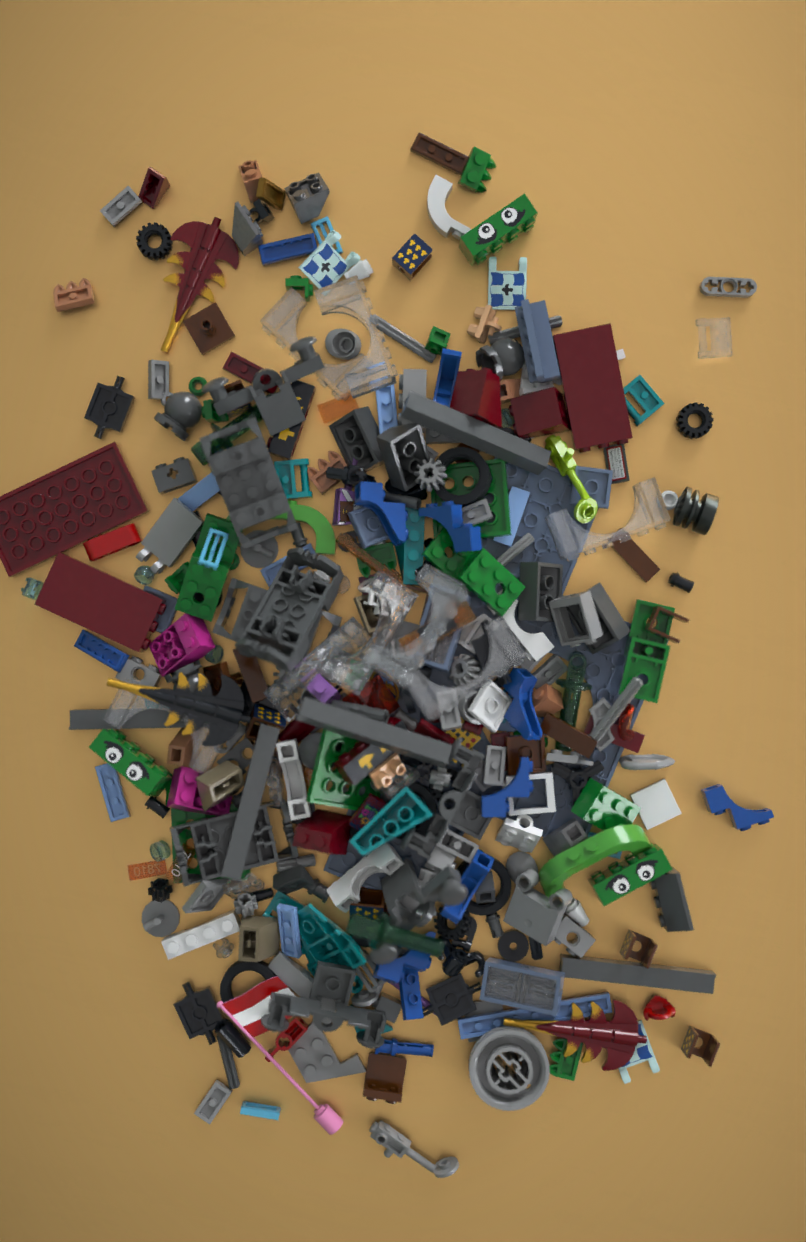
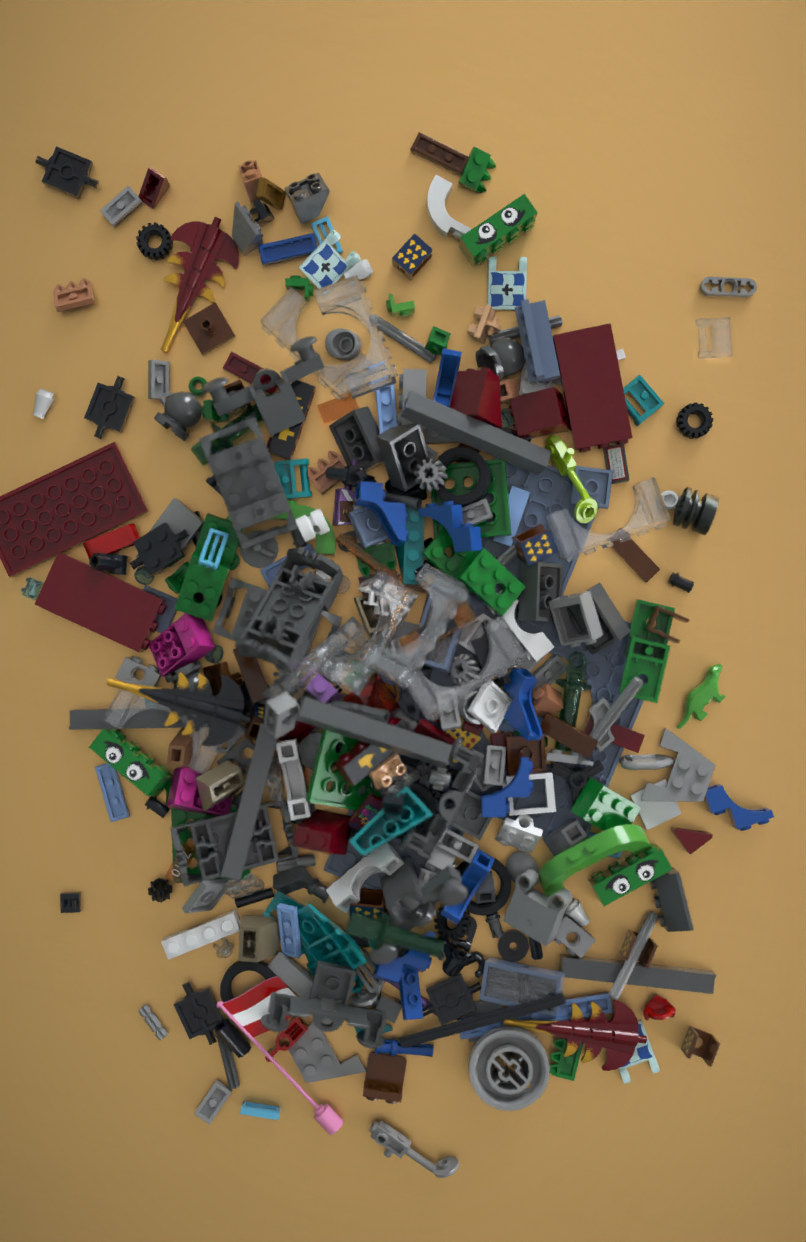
(42, 402): none -> white cone
(67, 172): none -> black plate
(70, 902): none -> black tile
(101, 650): blue plate -> none
(112, 563): none -> black piece
(147, 869): clear orange sticker -> none
(153, 1022): none -> light grey axle
(159, 549): none -> black plate
(160, 851): clear light blue tile -> none
(160, 918): light grey shield -> none
(184, 478): dark grey brick -> none
(200, 492): light blue tile -> none
(245, 904): light grey gear -> none
(280, 714): none -> light grey brick
(312, 525): none -> white wheel
(393, 805): none -> black tile
(404, 309): none -> bright green bracket
(483, 1020): none -> black axle
(534, 544): none -> piece
(625, 722): clear red arm -> none
(629, 964): none -> light grey axle
(688, 777): none -> light grey wing
(691, 839): none -> dark red slope
(702, 696): none -> bright green animal

